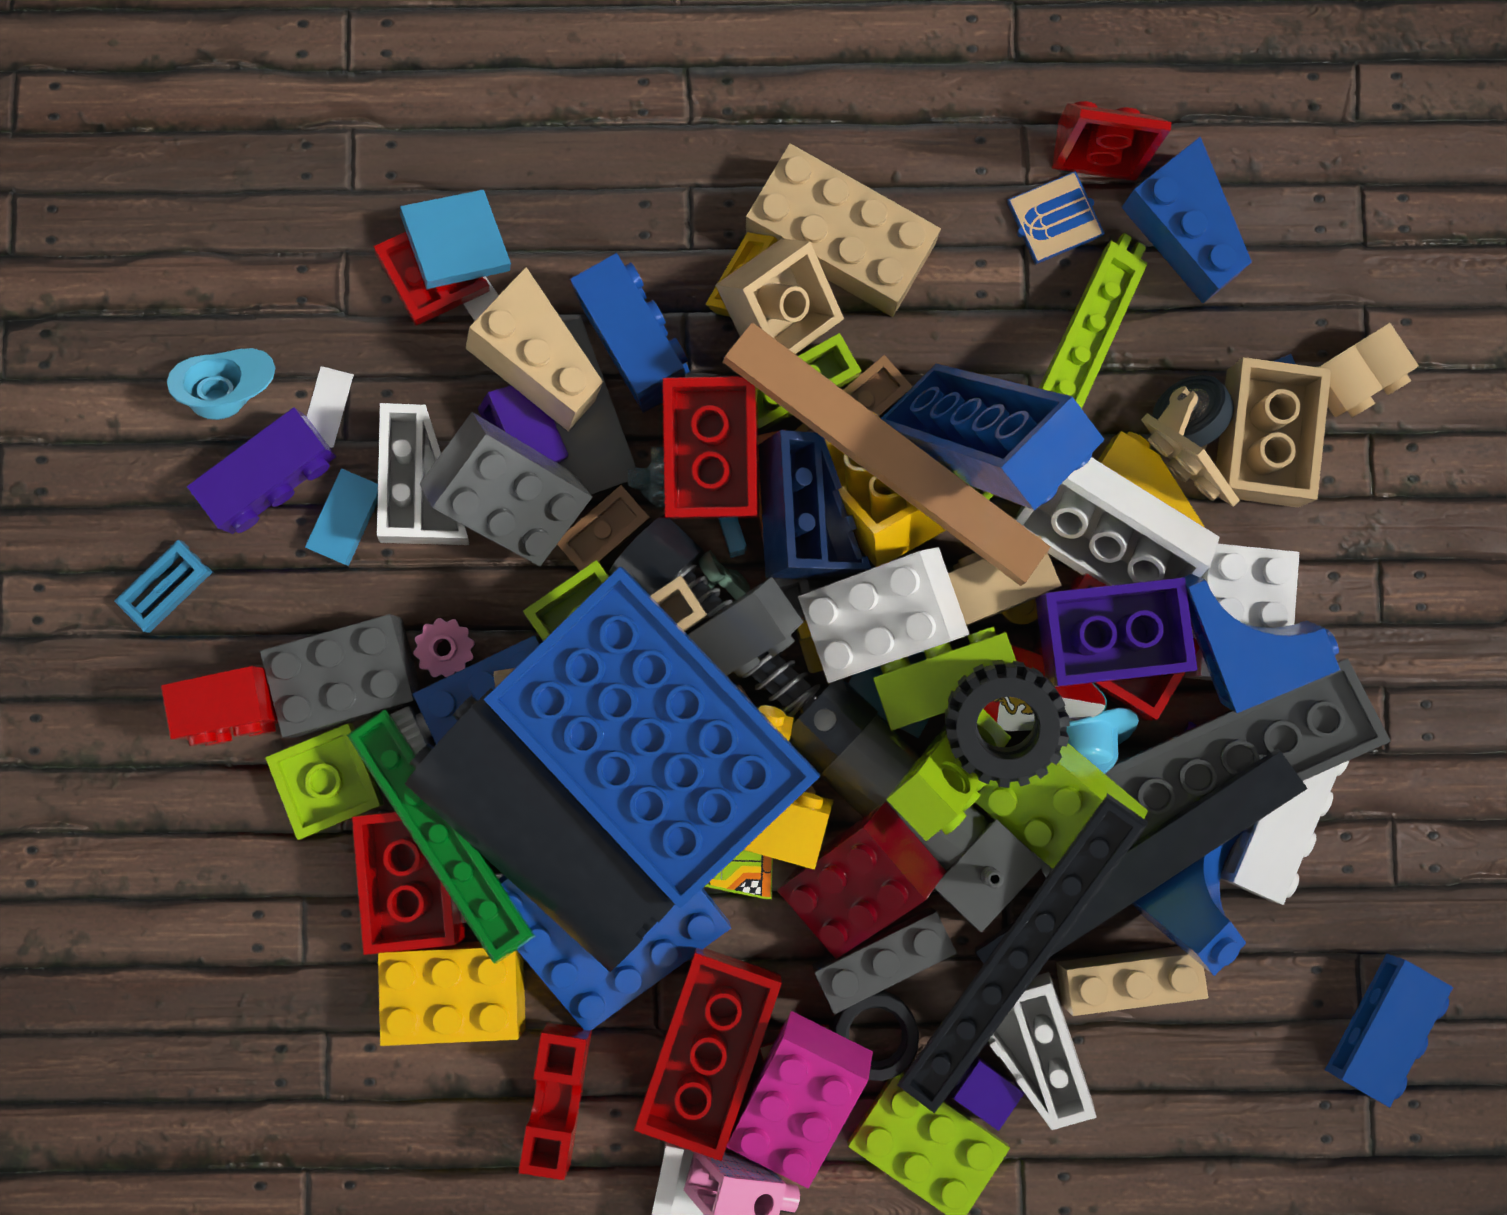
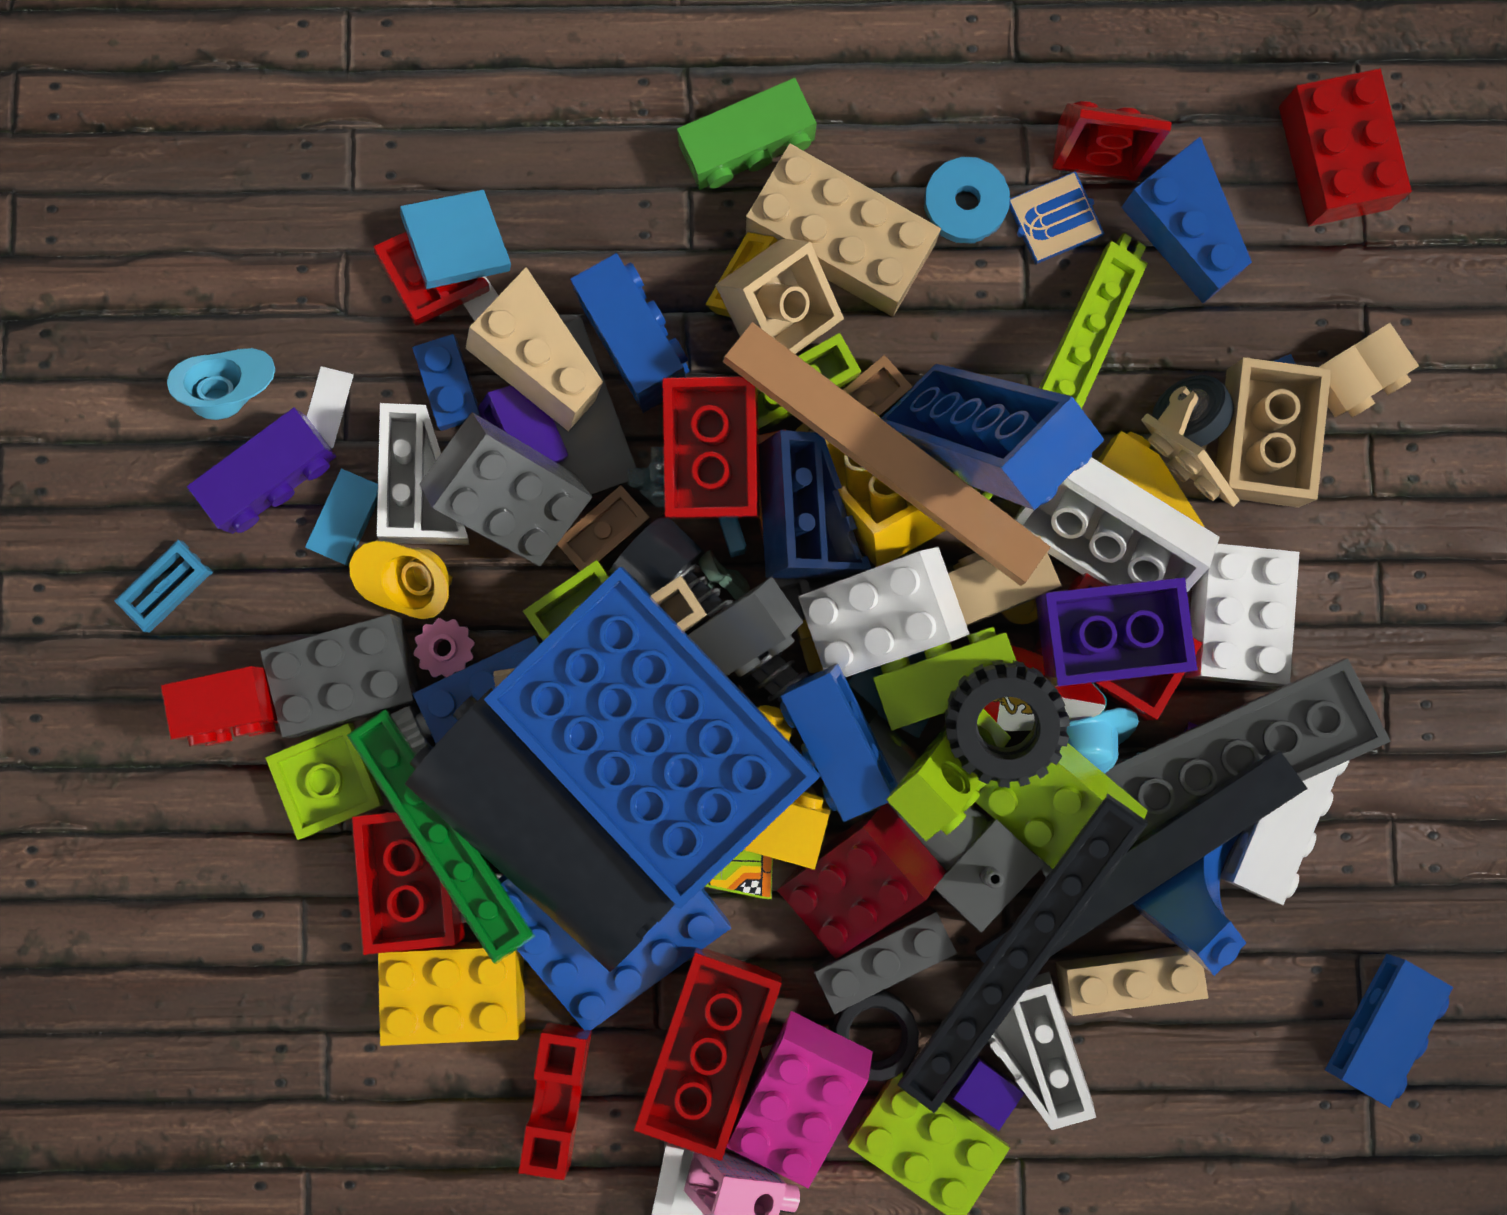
(401, 578): none -> yellow piece
(446, 381): none -> blue plate
(747, 134): none -> bright green brick
(838, 742): none -> blue brick
(973, 176): none -> dark azure tile
(1254, 661): blue arch -> none
(1344, 147): none -> red brick

